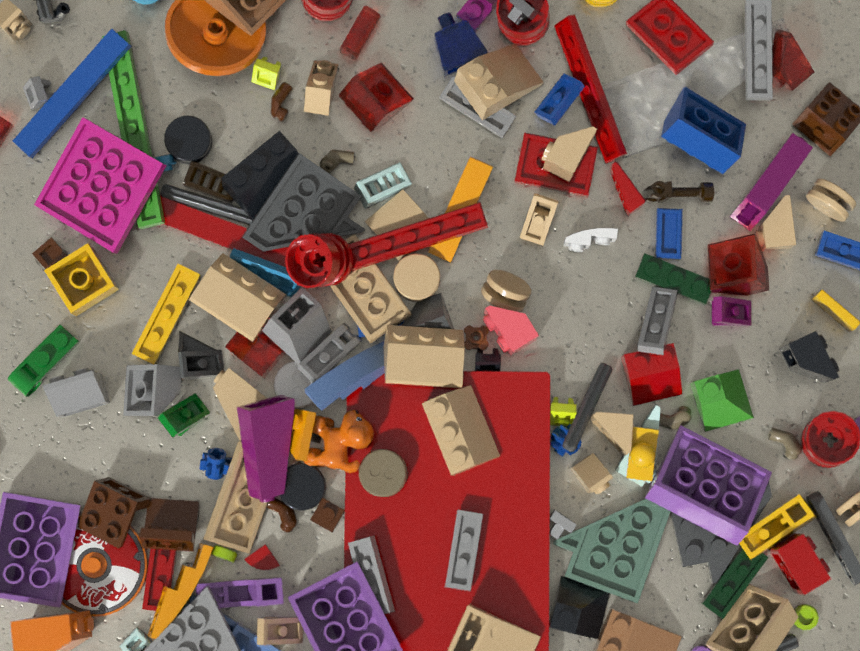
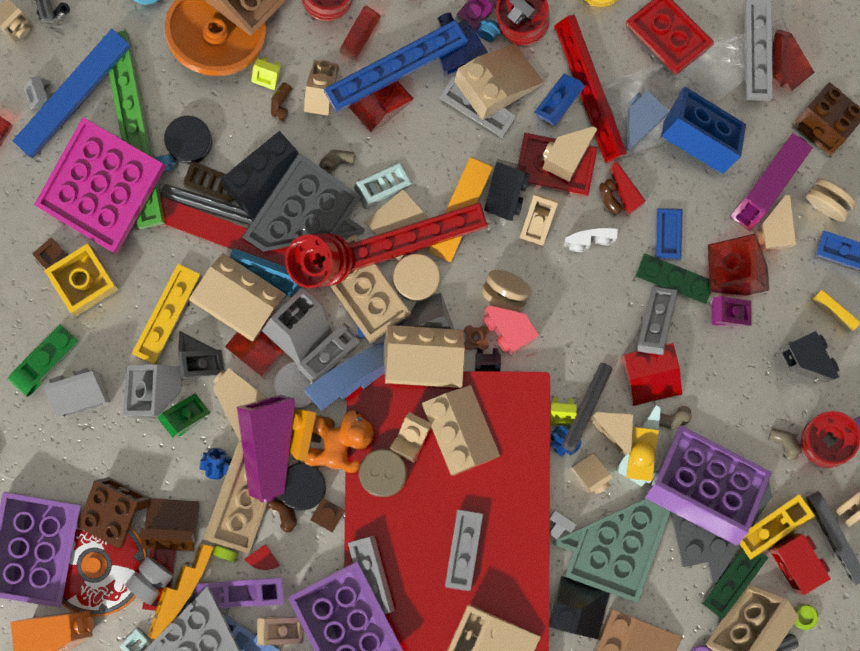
(149, 580): none -> light grey wheel
(395, 66): none -> blue tile
(411, 437): none -> tan slope
(488, 30): none -> dark azure plate
(505, 188): none -> black slope
(607, 197): none -> reddish brown arm
(643, 117): none -> sand blue slope
(666, 191): dark brown bar -> none
(721, 400): bright green slope -> none

